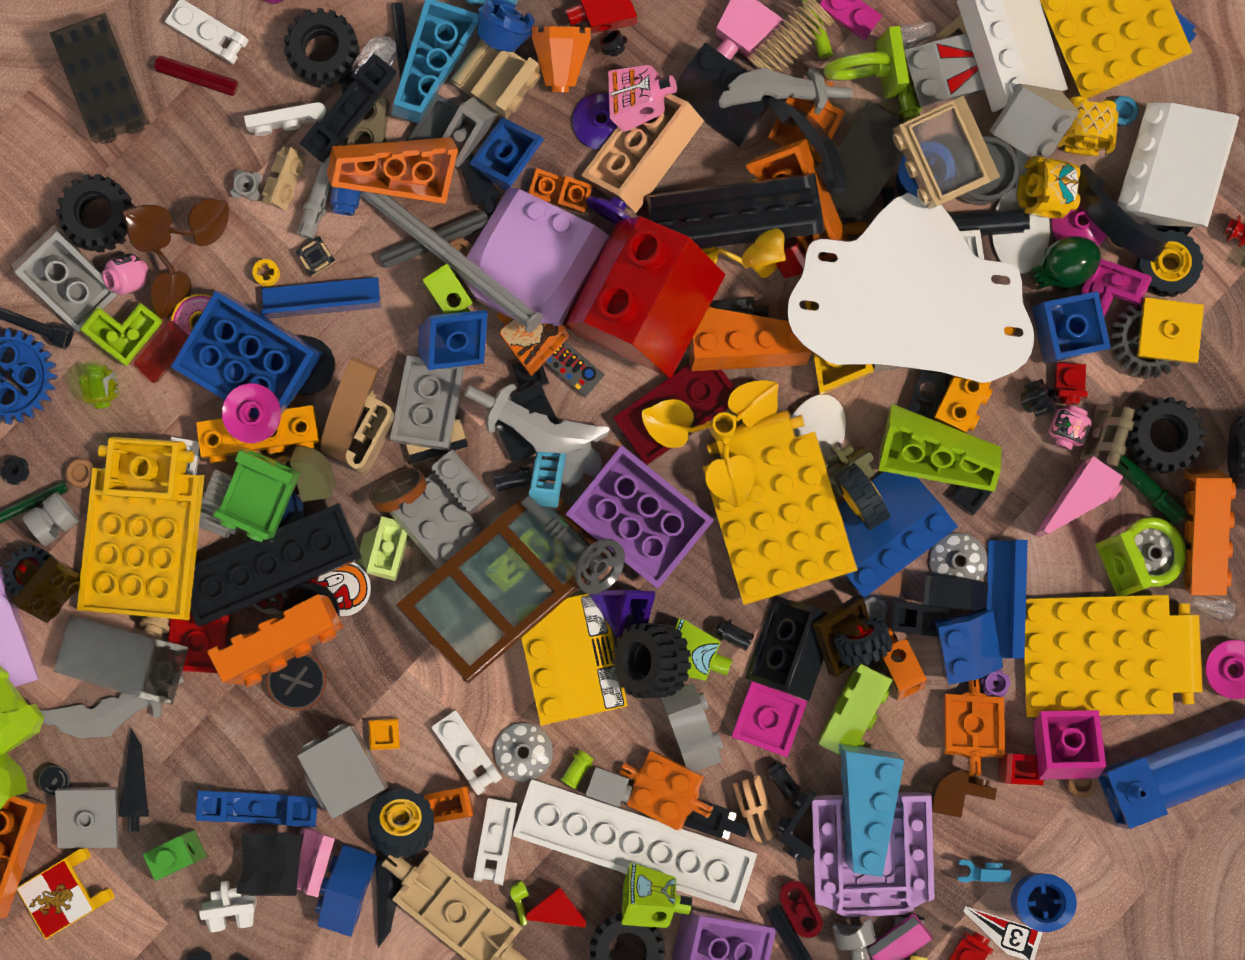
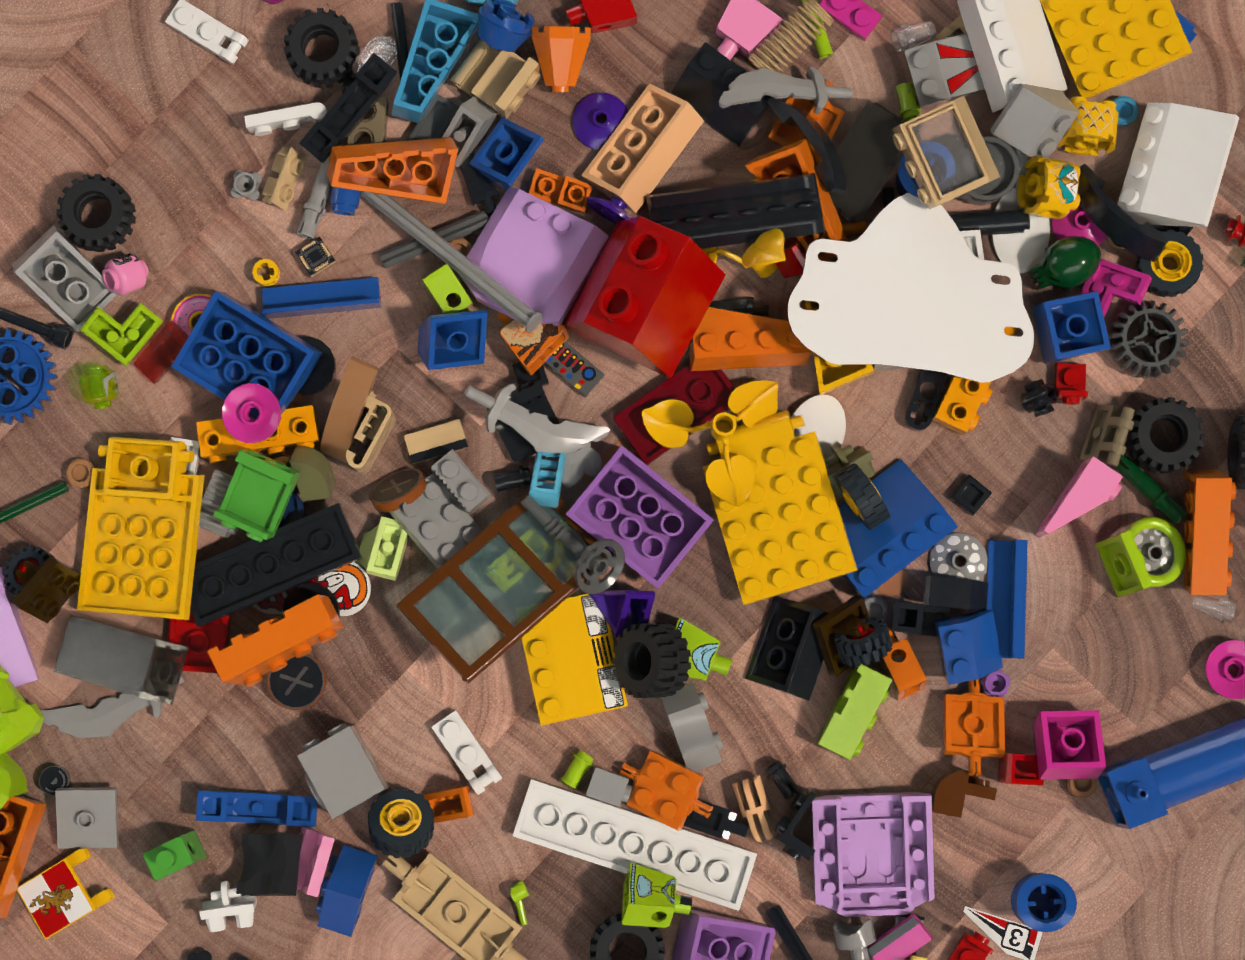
(22, 473): black plate -> none
(50, 519): light grey wheel -> none
(100, 78): clear smoke slope -> none
(134, 794): black bar -> none
(151, 230): reddish brown plant -> none
(155, 626): tan plate -> none
(196, 75): dark red axle -> none
(384, 734): light orange tile -> none
(387, 887): black bar -> none
(427, 405): light grey plate -> none
(495, 840): white plate -> none
(539, 749): light grey dish -> none
(557, 909): red slope -> none
(613, 43): black plate -> none
(637, 95): bright pink torso -> none
(734, 634): black pin -> none
(769, 719): dark pink plate -> none
(800, 908): dark red plate -> none
(869, 804): dark azure wedge -> none
(886, 62): lime tile -> none
(937, 452): lime wedge -> none
(991, 873): dark azure plate -> none
(1070, 427): bright pink head -> none
(1110, 655): yellow plate -> none
(1170, 330): yellow plate -> none

